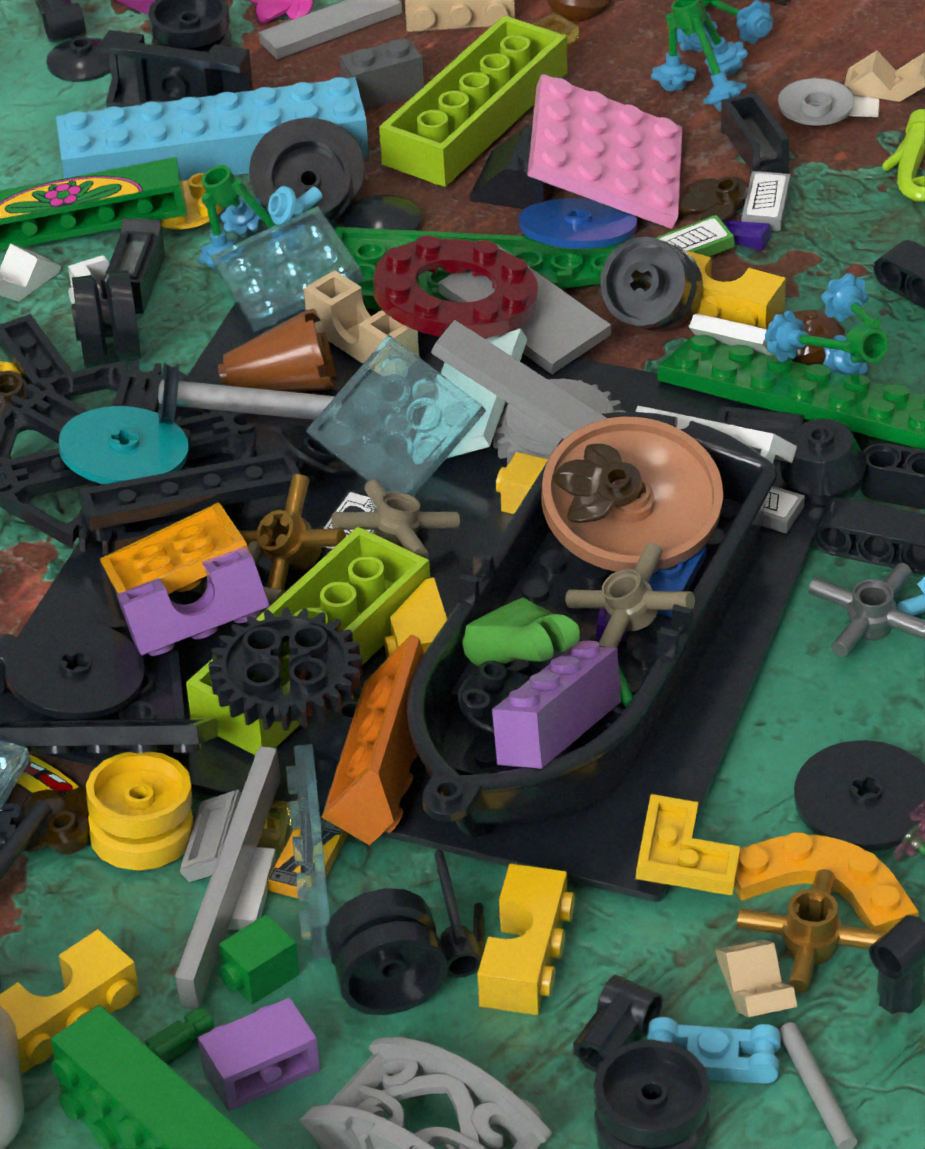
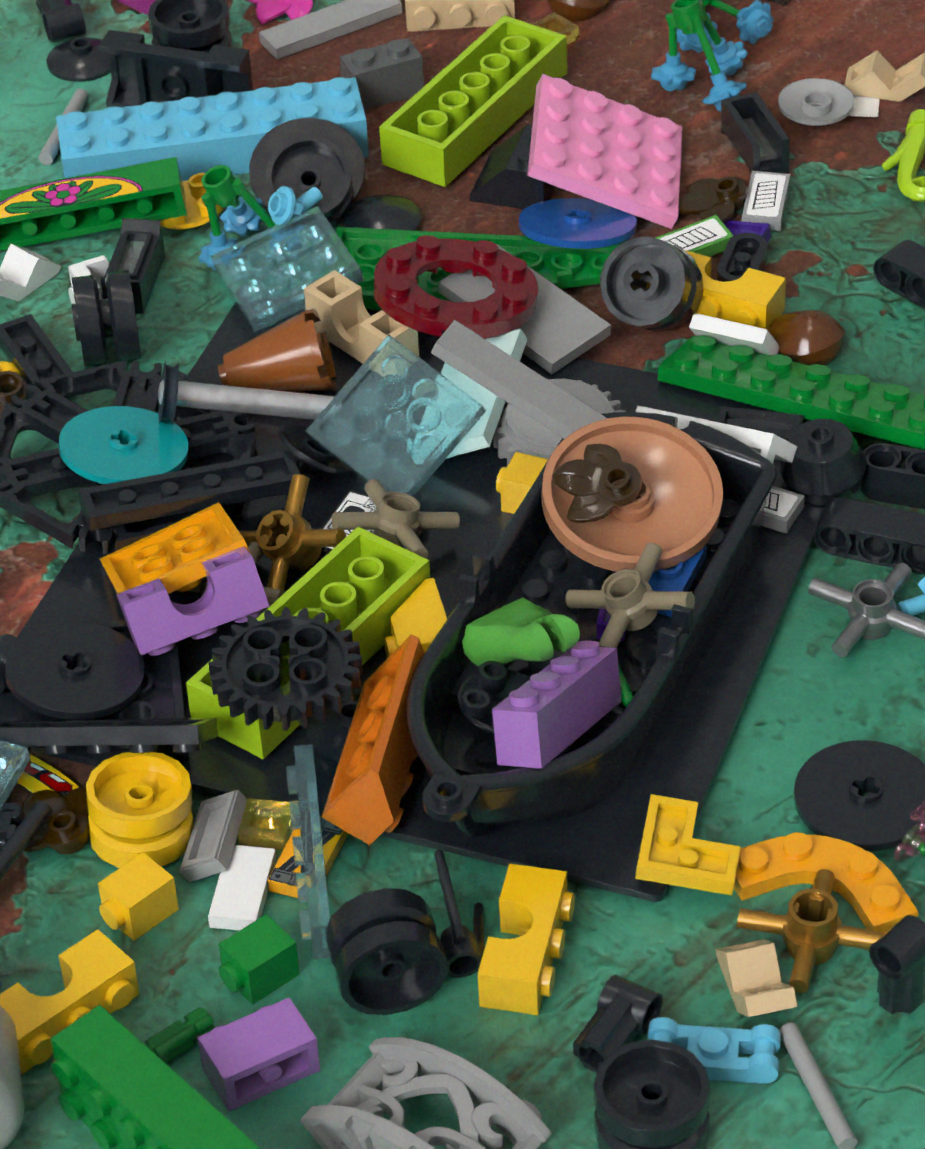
(52, 145): none -> light grey bar
(137, 896): none -> yellow brick
(228, 878): light grey tile -> none
(741, 253): none -> black plate
(842, 354): dark azure plant -> none

